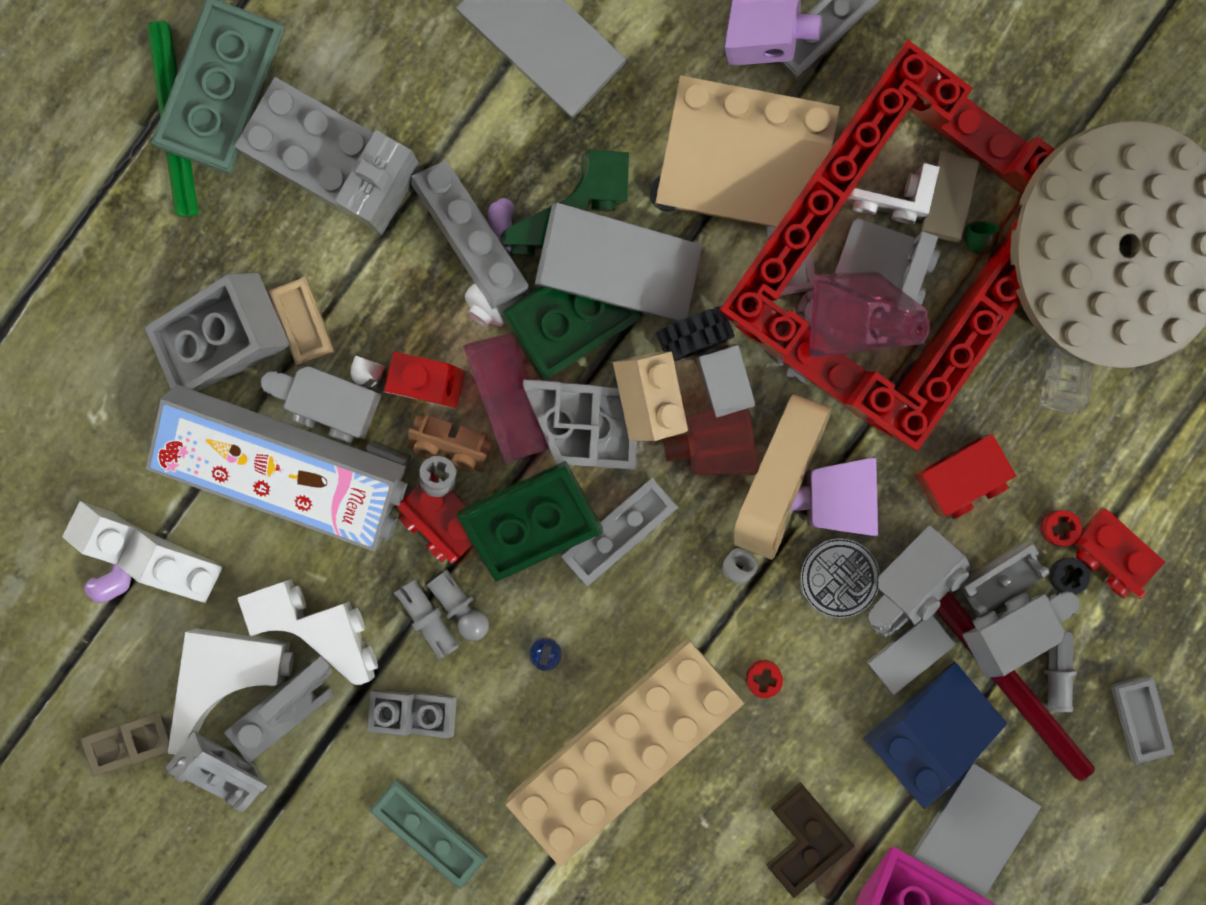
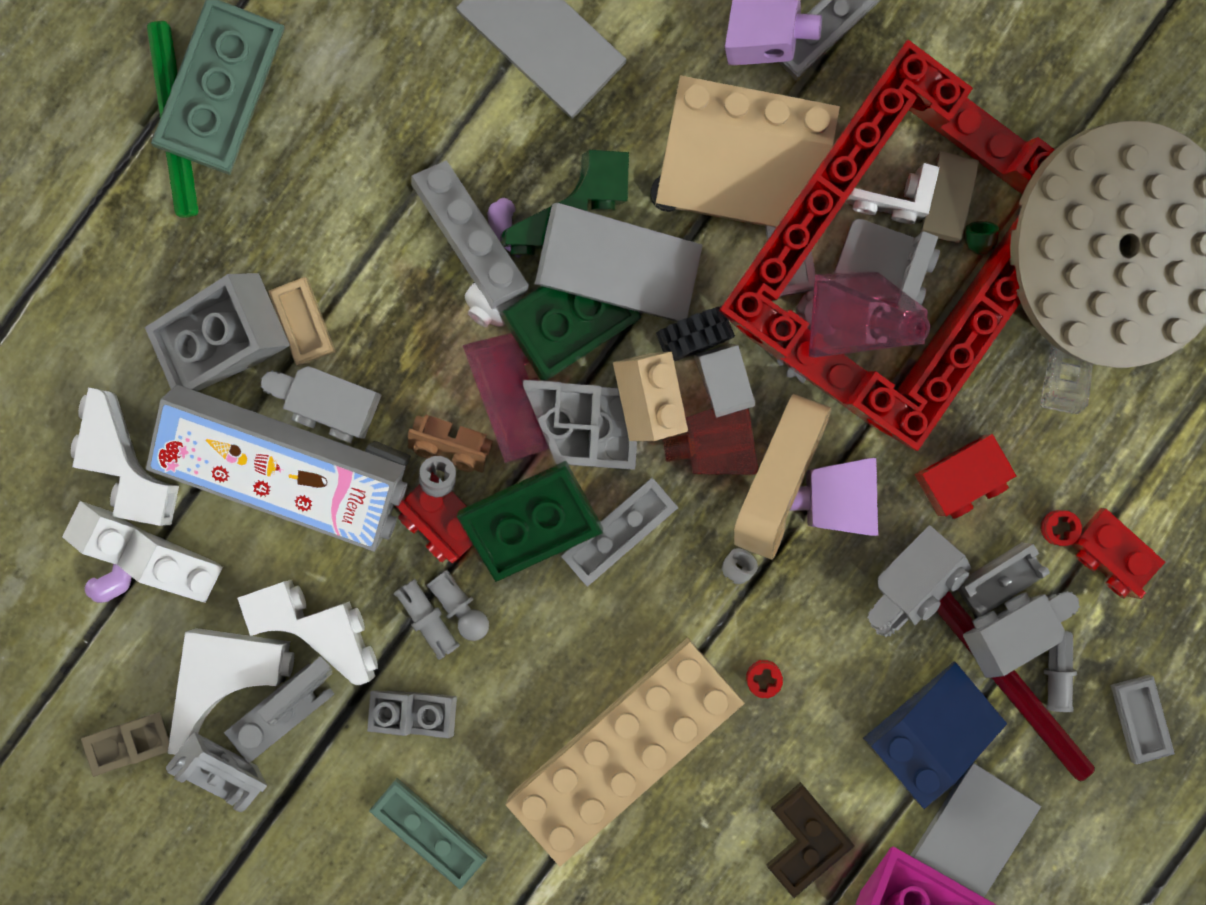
(107, 449): none -> white arch
(328, 155): light grey hinge -> none
(366, 372): white hinge -> none
(424, 380): red torso -> none
(537, 650): clear blue hinge -> none
(839, 577): tile -> none
(910, 654): light grey tile -> none
(1057, 572): black bush -> none

